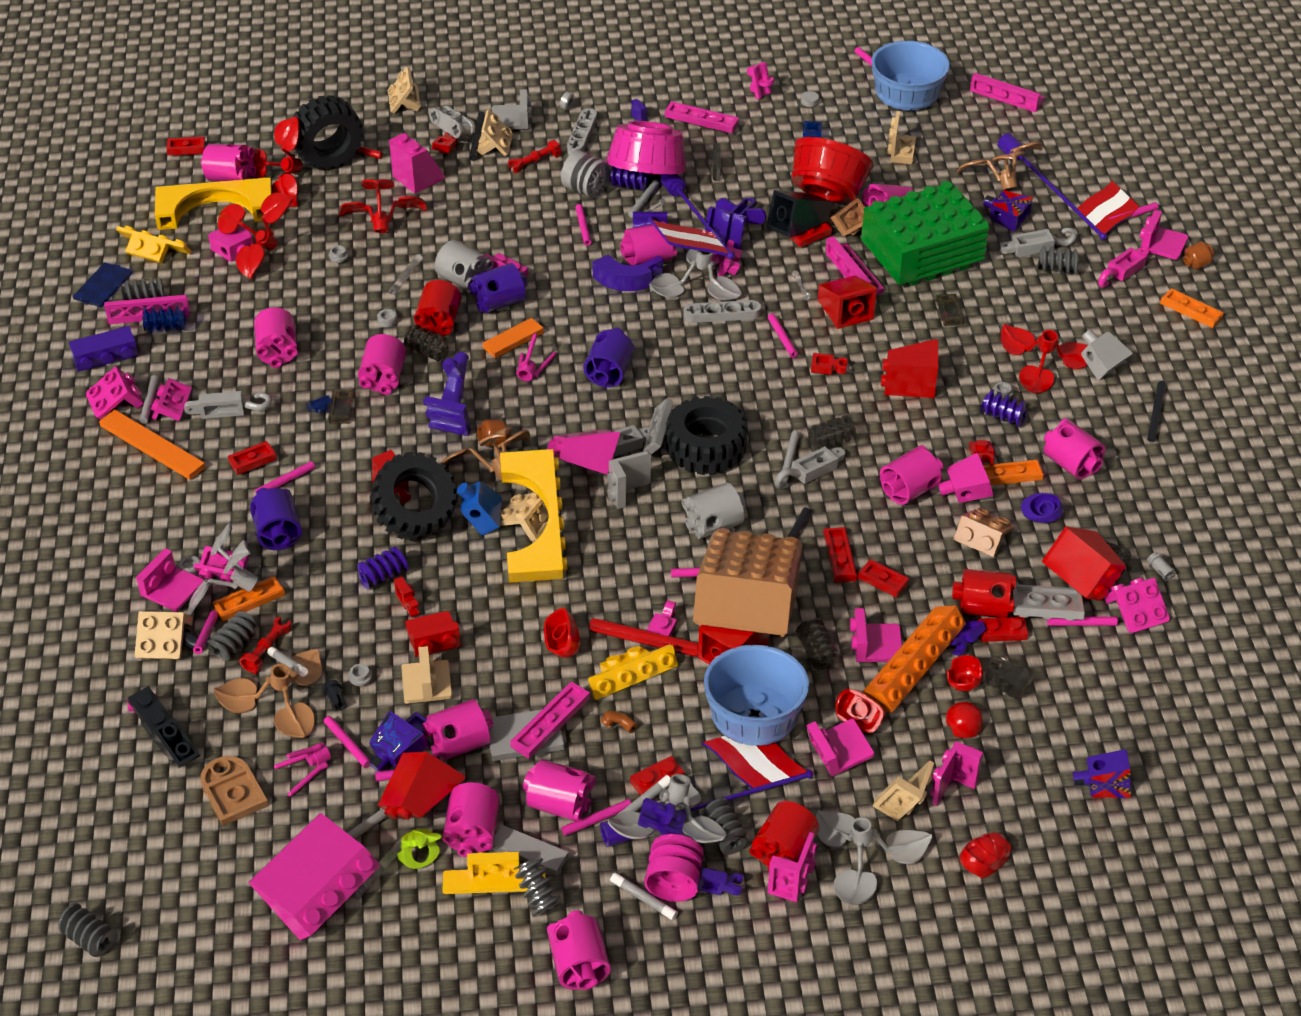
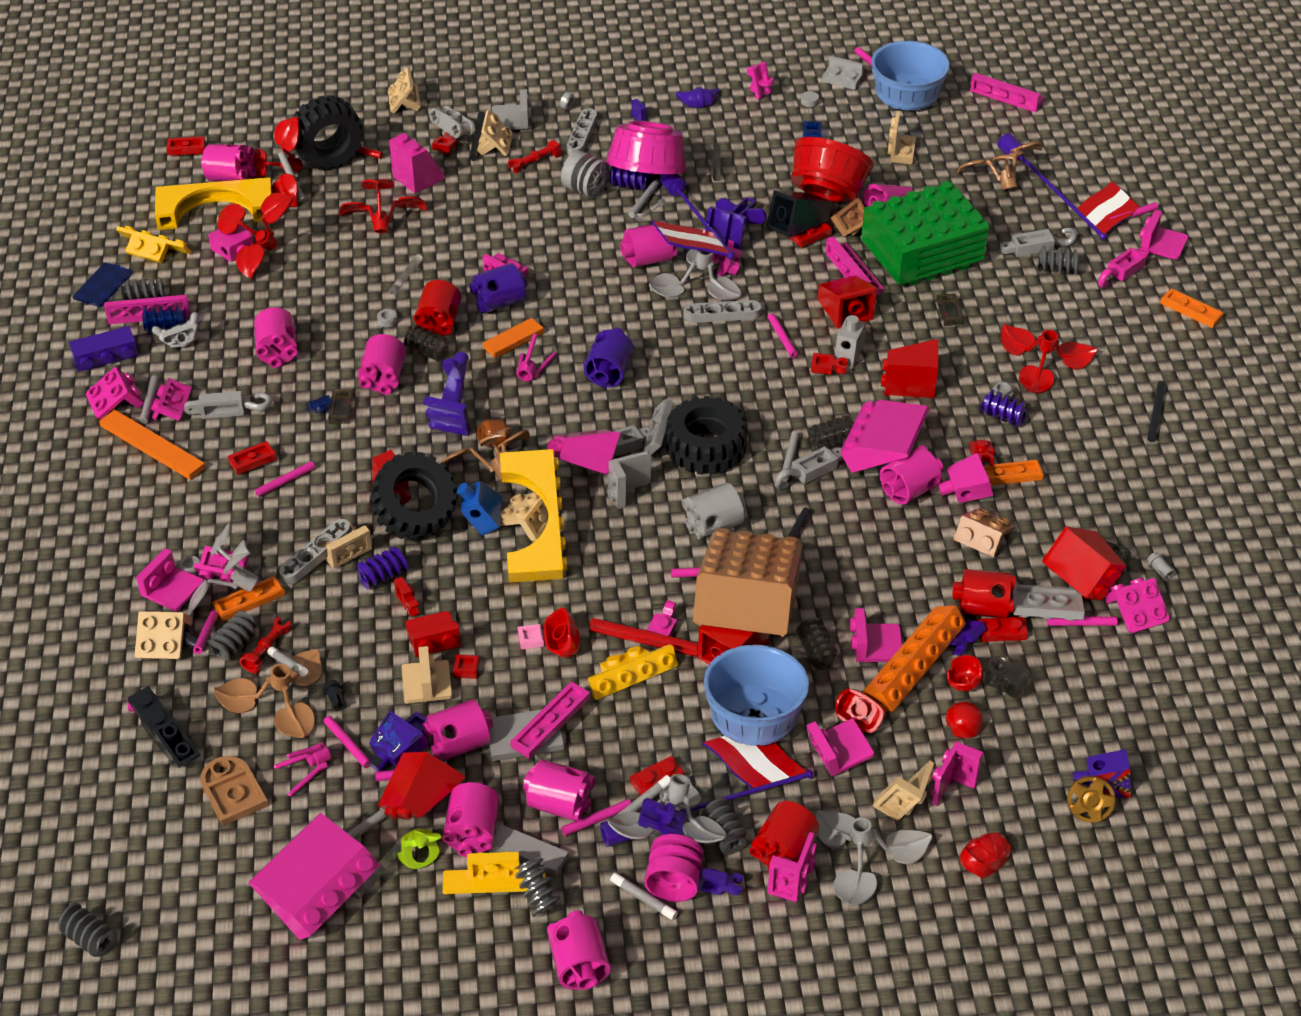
(179, 335): none -> light grey piece
(275, 518): dark purple cylinder -> none
(288, 169): none -> light grey bar
(313, 549): none -> light grey beam
(338, 254): light grey plate -> none
(348, 546): none -> tan bracket
(360, 675): light grey plate -> none
(460, 263): light grey cylinder -> none
(466, 666): none -> red tile
(530, 636): none -> bright pink tile
(583, 224): dark pink piece -> none
(620, 718): dark orange arm -> none
(626, 277): dark purple arch -> none
(646, 218): dark purple hips -> none
(698, 97): none -> dark purple piece
(701, 117): dark pink plate -> none
(806, 295): clear hinge -> none
(839, 554): red tile -> none
(843, 72): none -> light grey bracket
(854, 333): none -> light grey torso
(882, 433): none -> dark pink slope
(883, 578): red plate -> none
(1009, 208): dark purple torso -> none
(1042, 507): dark purple hat -> none
(1074, 449): dark pink cylinder -> none
(1091, 799): none -> pearl gold wheel
(1104, 353): light grey torso -> none
(1198, 255): dark orange head -> none

